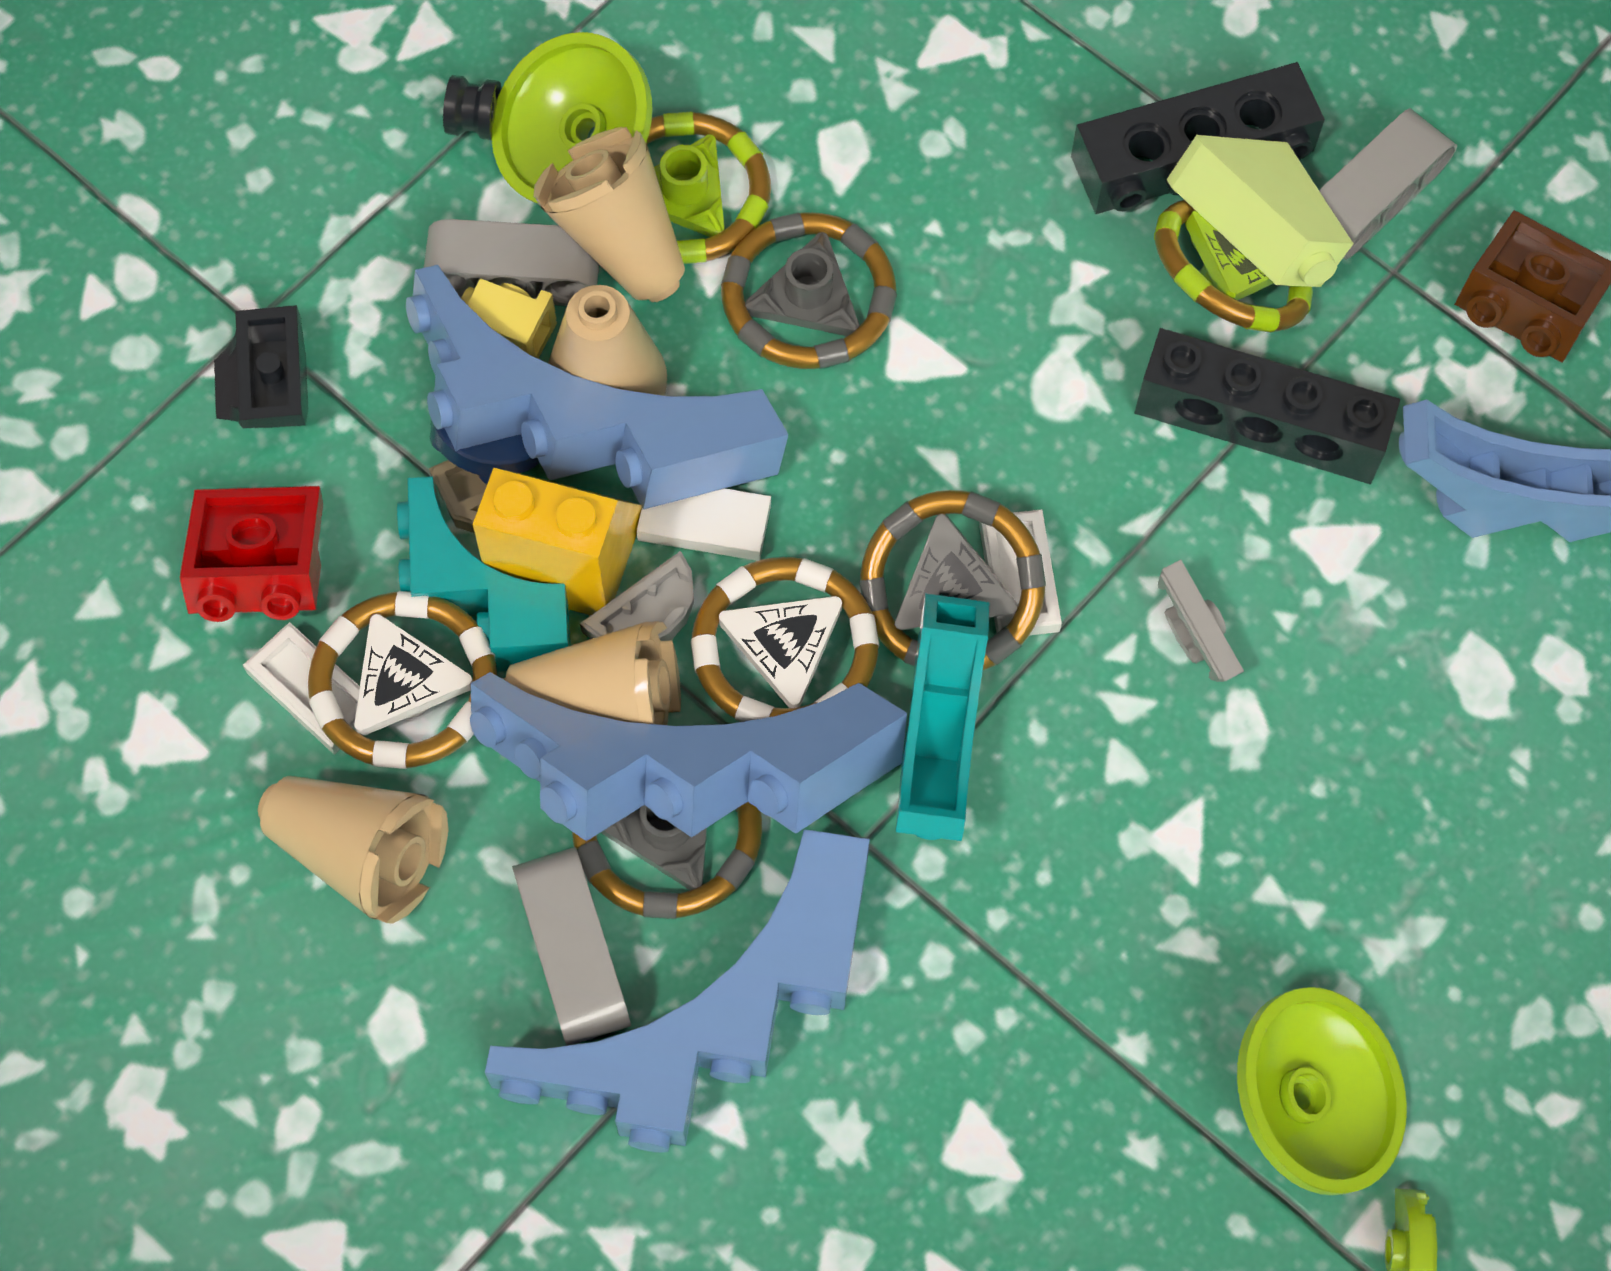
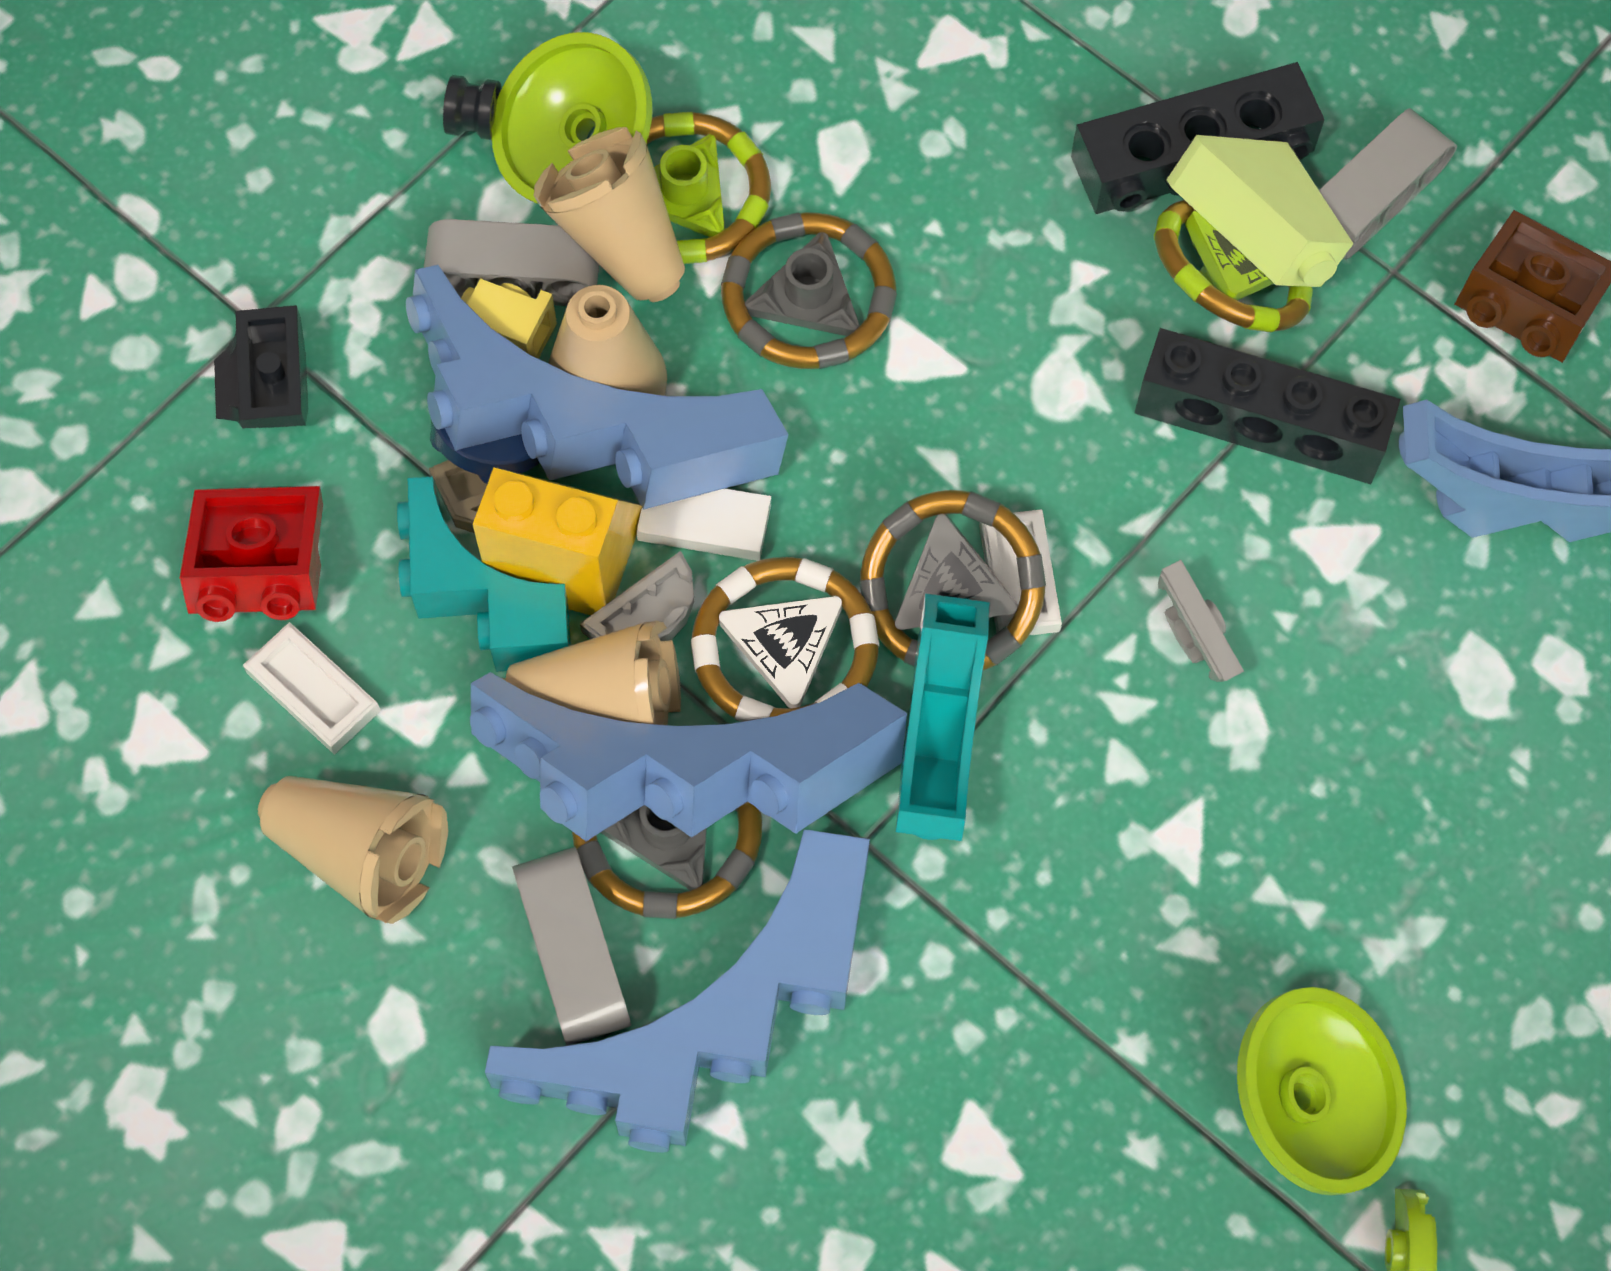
(397, 679): piece -> none

